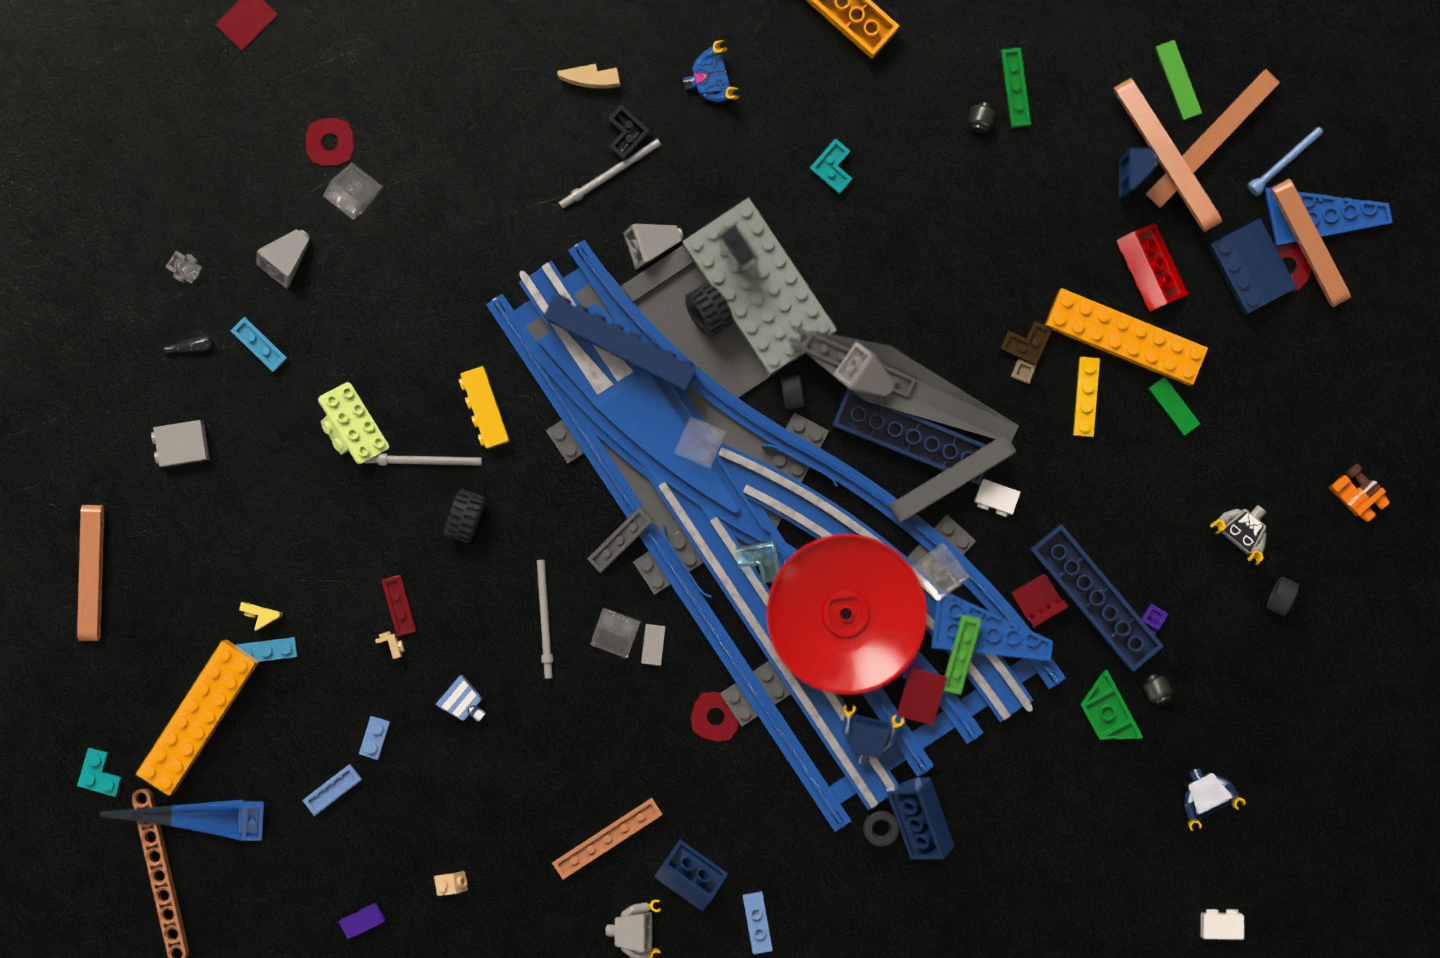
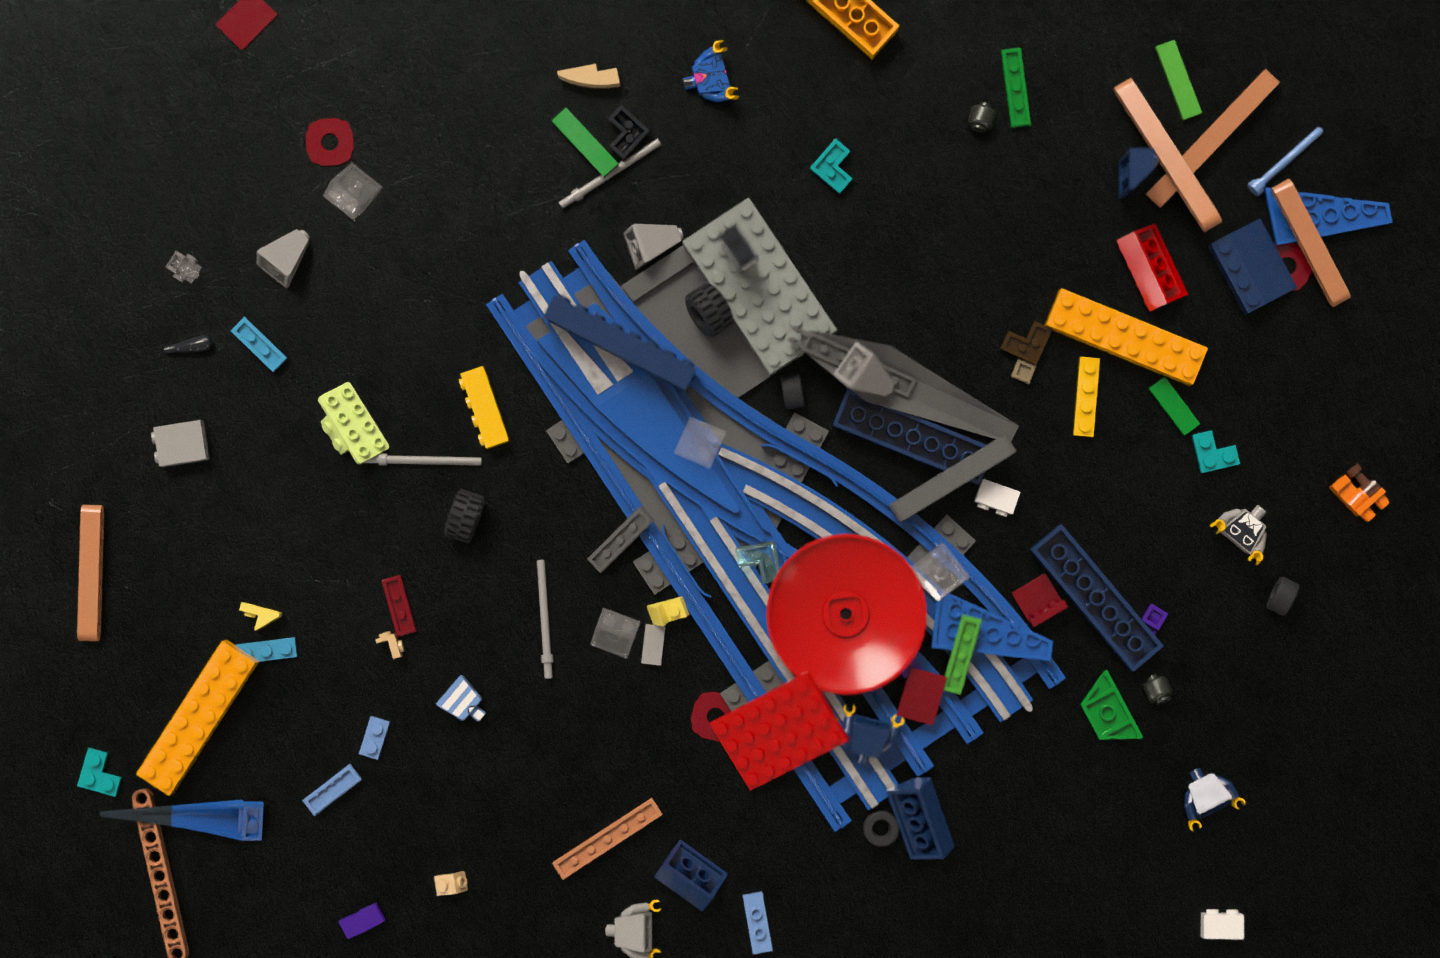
(585, 142): none -> green tile
(667, 611): none -> light yellow slope
(779, 730): none -> red plate
(1211, 458): none -> teal plate

